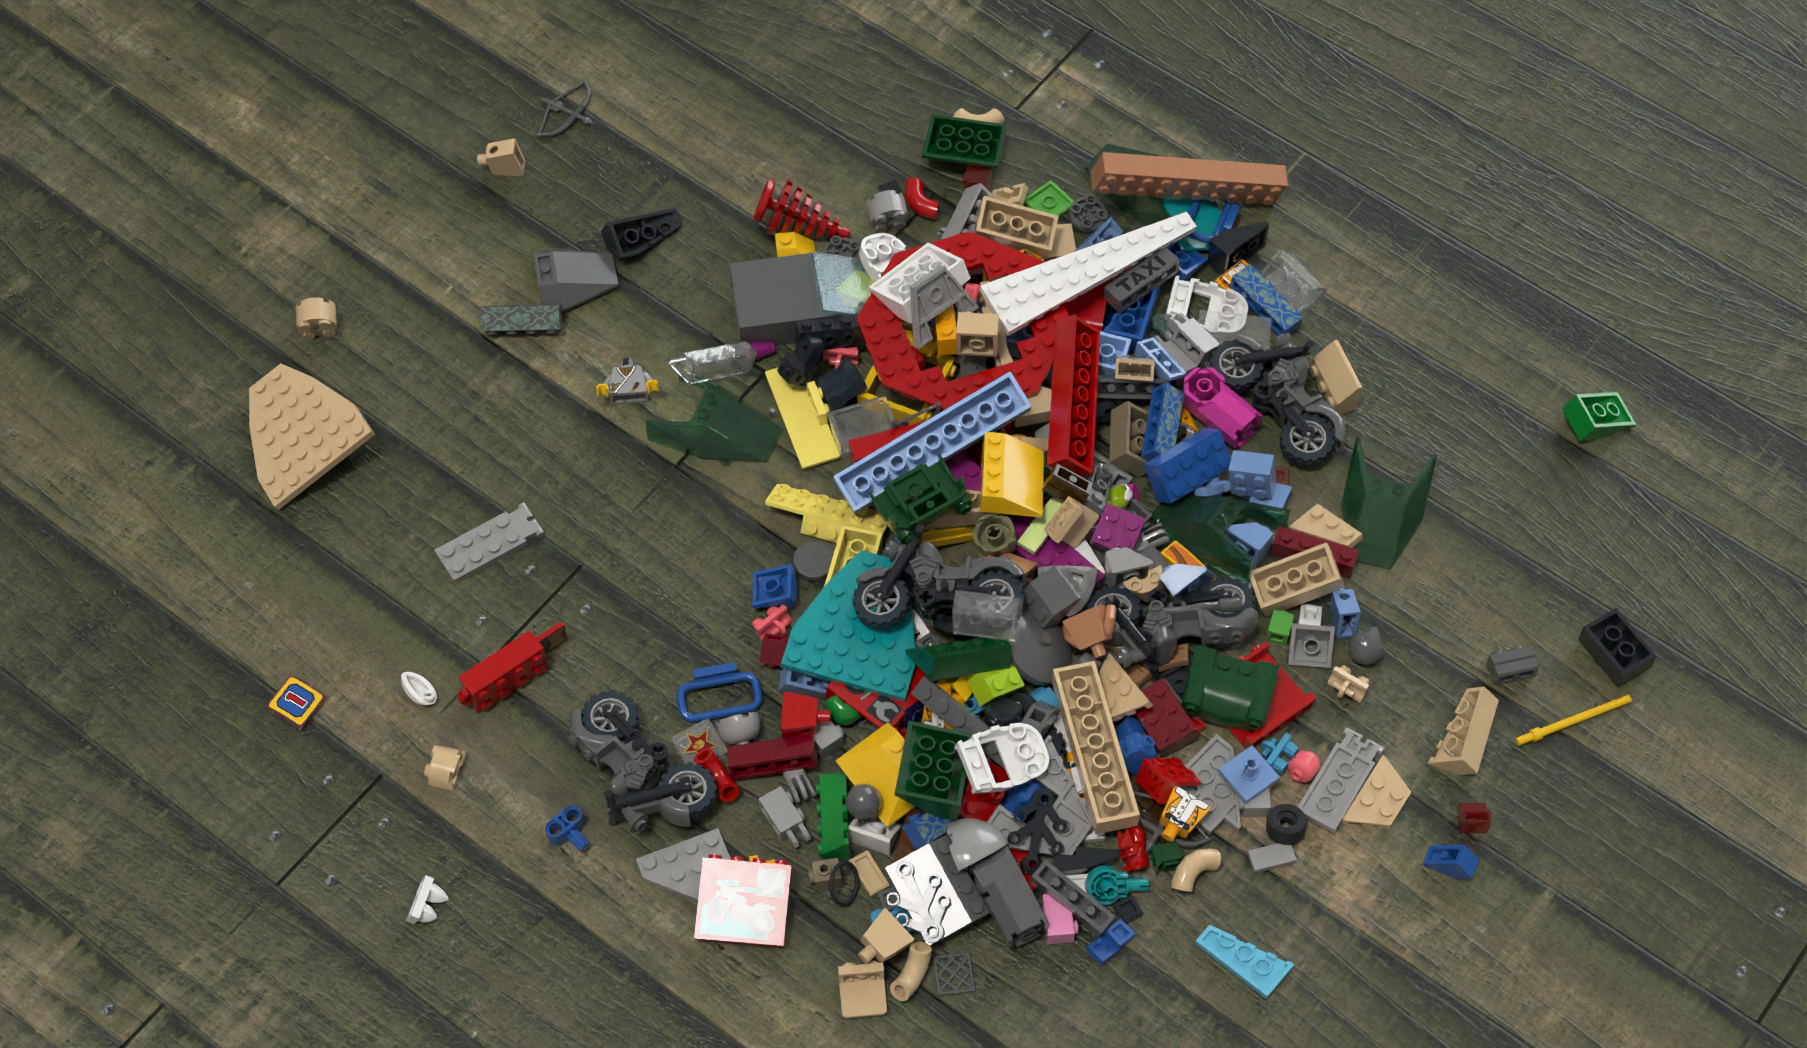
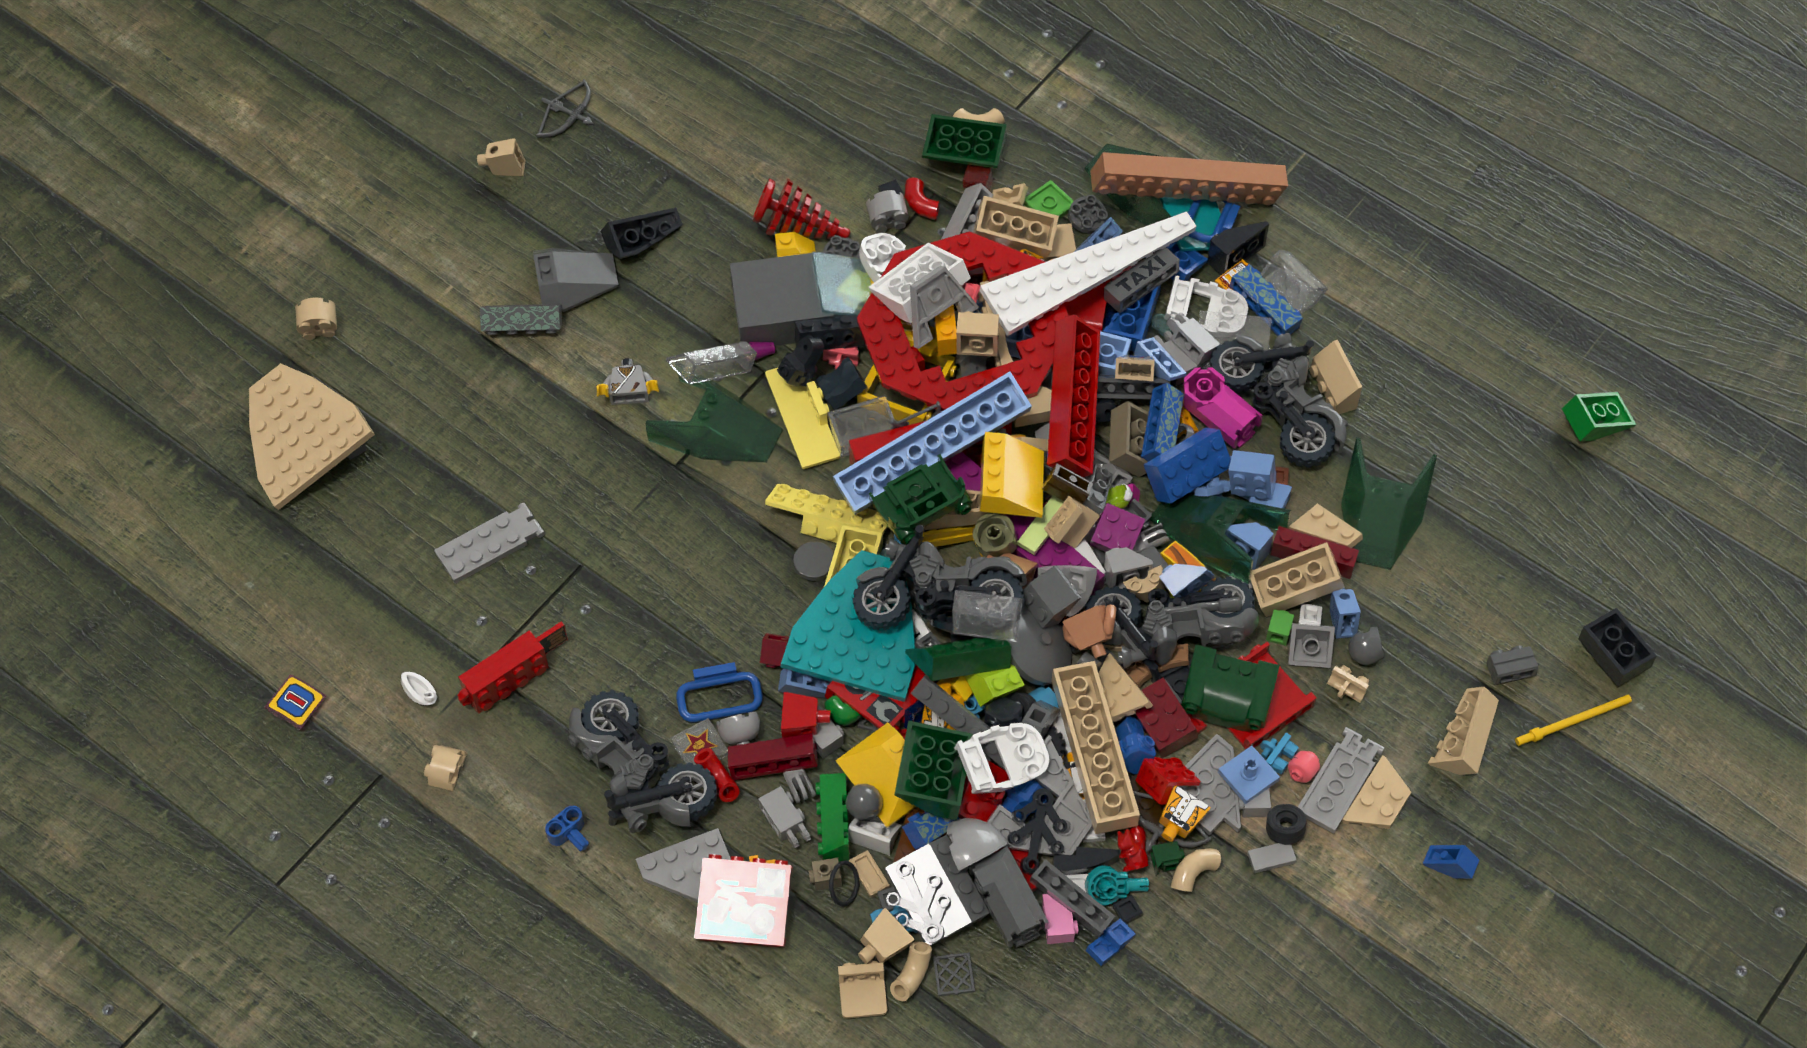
(426, 892): white tile -> none
(775, 587): blue slope -> none
(775, 622): coral hips -> none
(1254, 967): medium azure wing -> none
(1473, 817): clear red piece -> none

